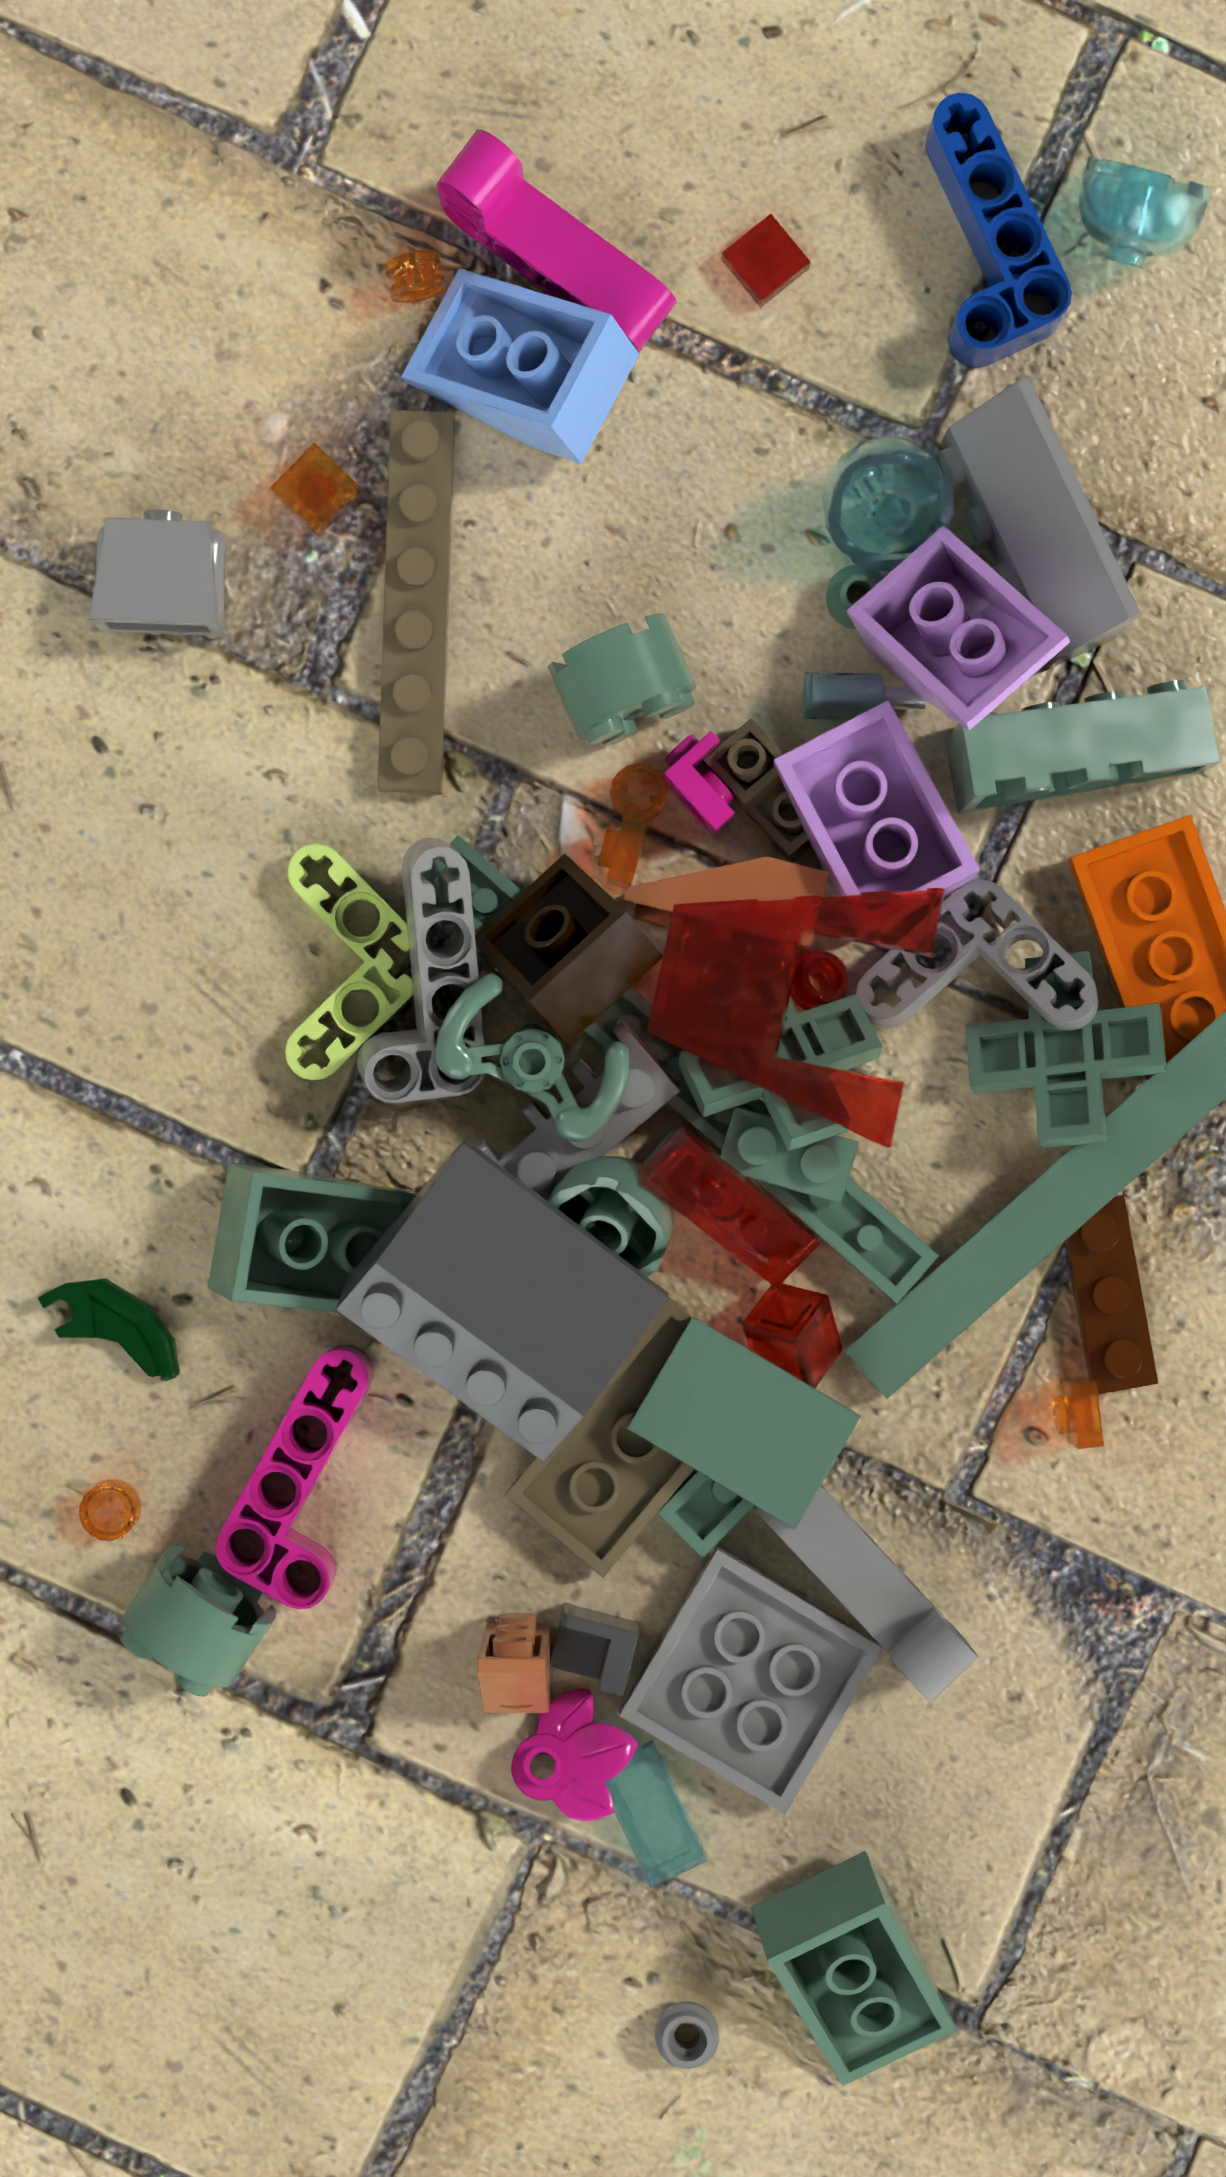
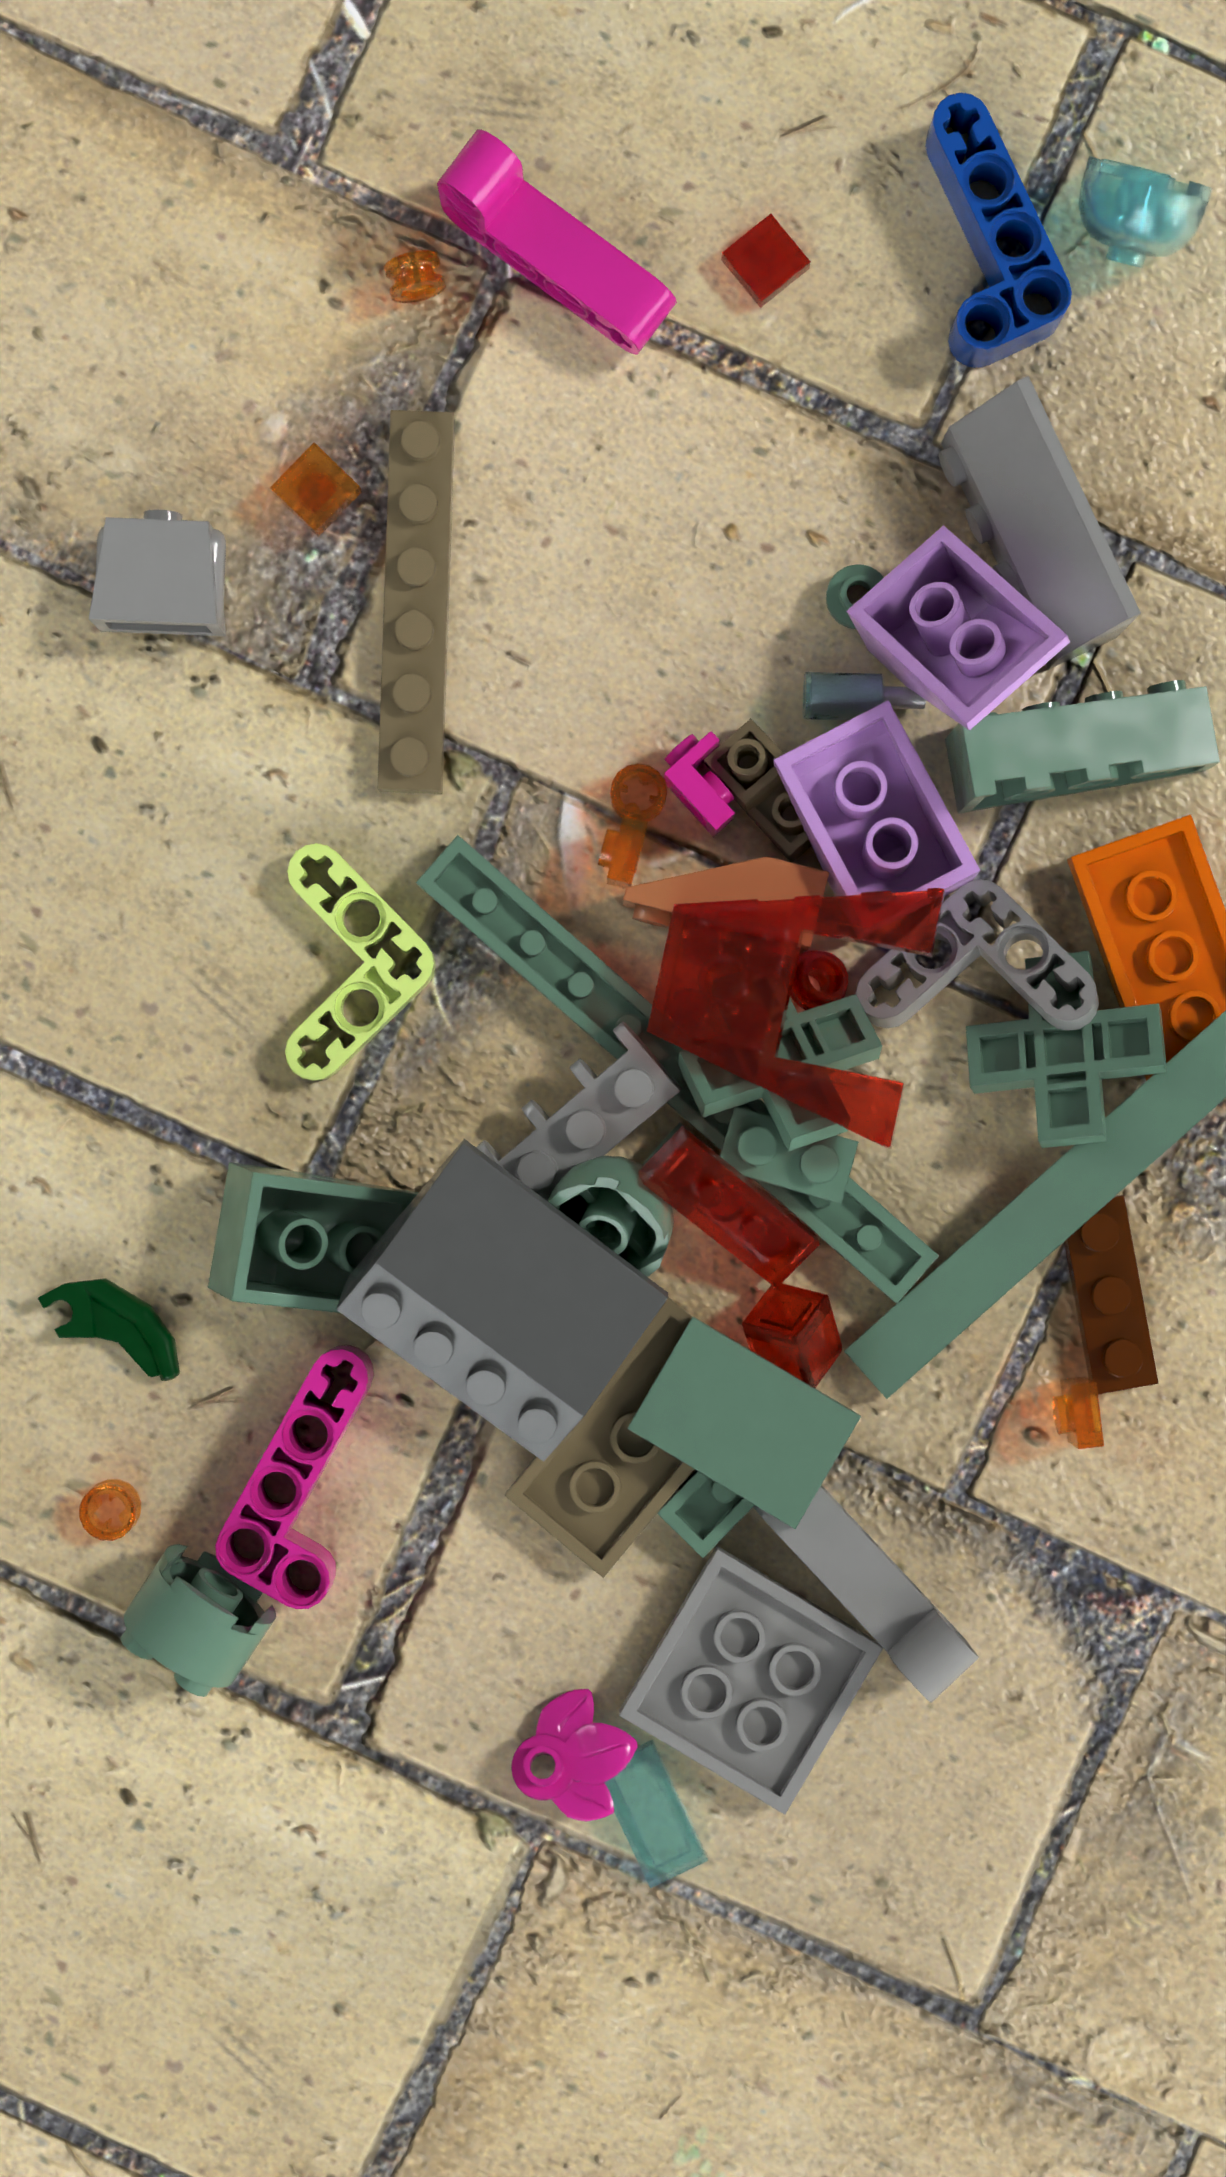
(429, 971): light grey beam -> none
(515, 1665): nougat slope -> none
(523, 363): light blue slope -> none
(529, 1062): sand green piece -> none
(567, 948): dark brown slope -> none
(595, 1646): dark grey panel -> none
(622, 679): sand green brick -> none
(692, 2053): light grey plate -> none
(852, 1968): sand green slope -> none
(885, 501): clear light blue cylinder -> none

